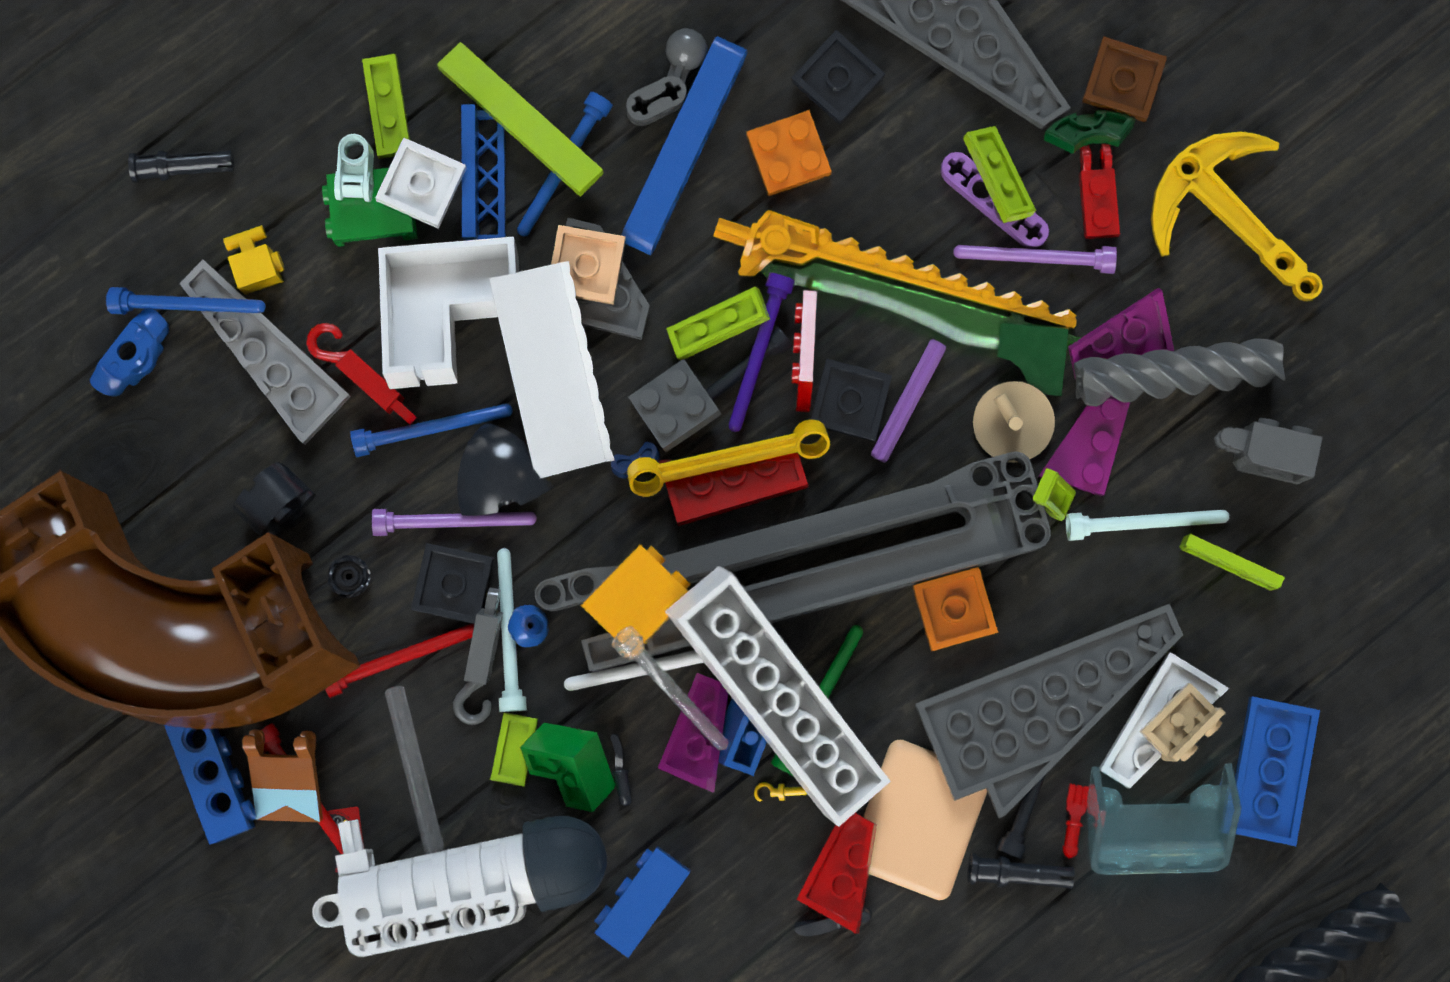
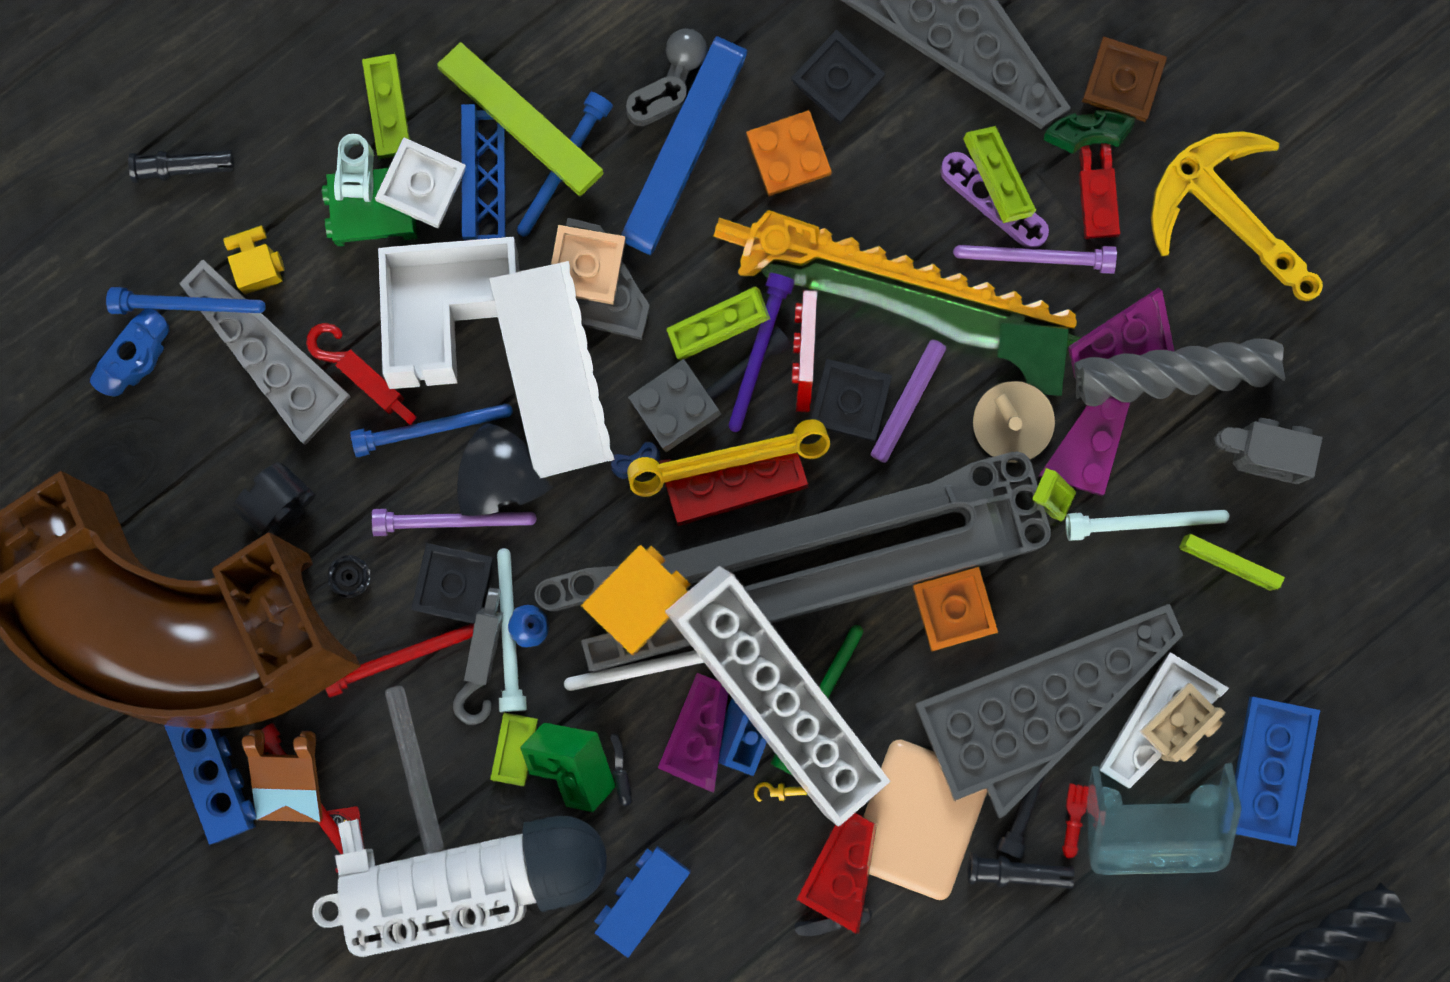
(630, 644): clear piece -> none

